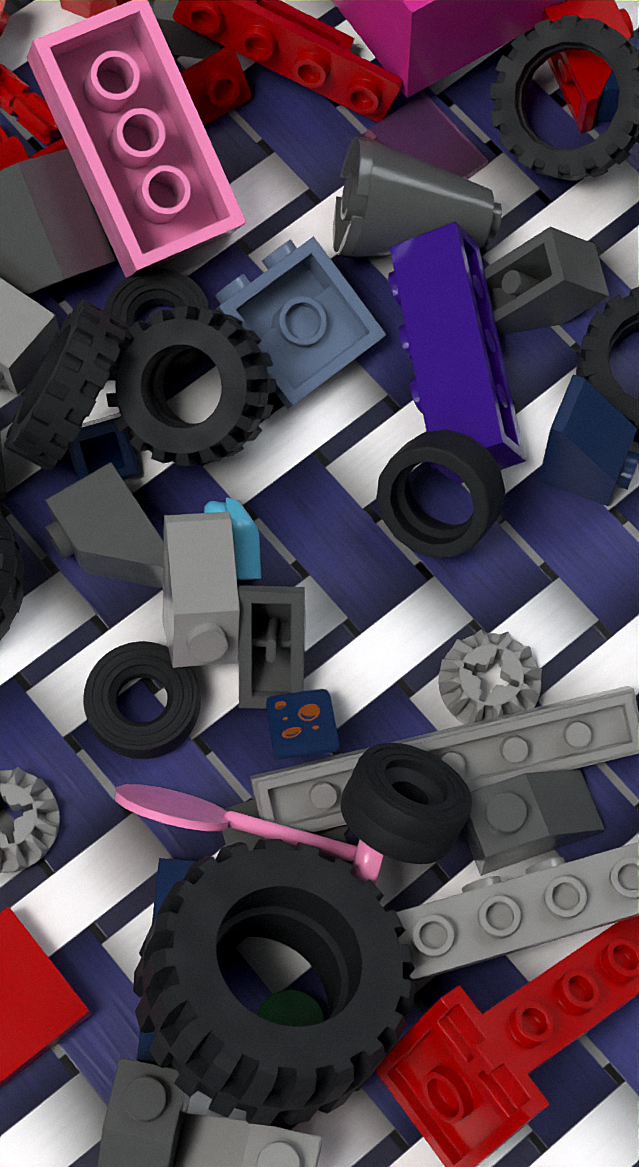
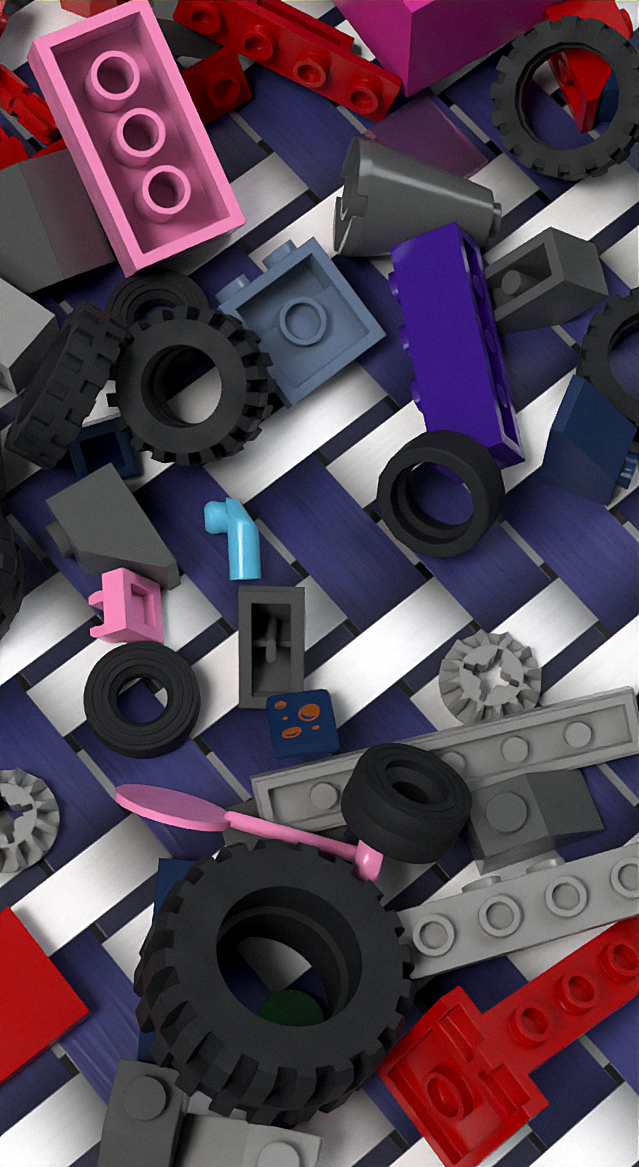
(129, 608): none -> bright pink tile
(200, 589): light grey slope -> none

